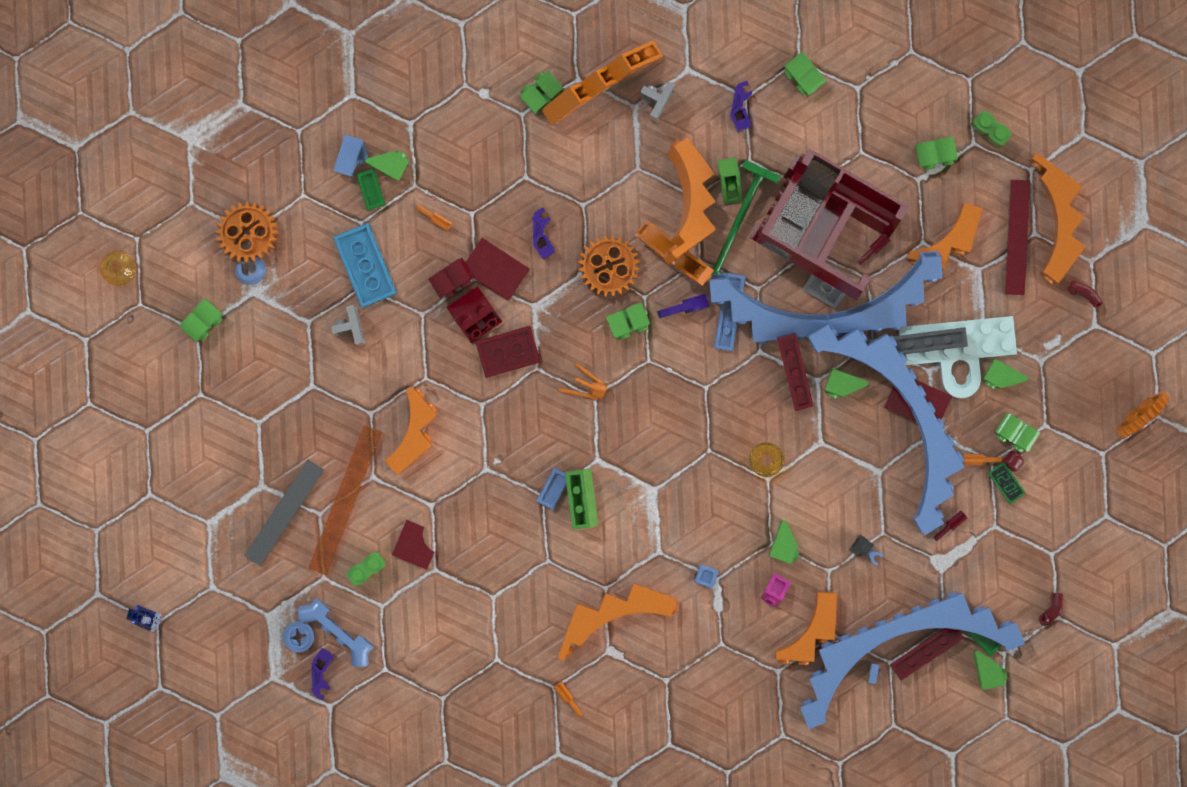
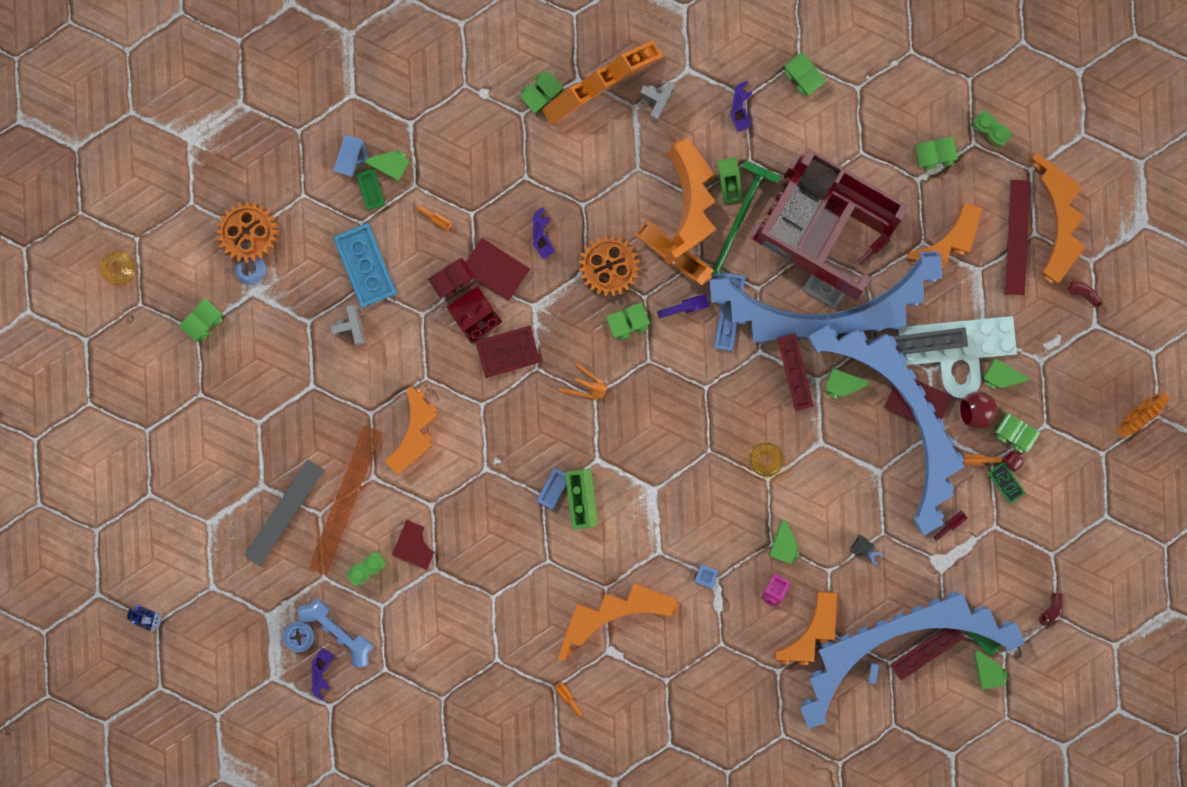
(978, 410): none -> dark red helmet

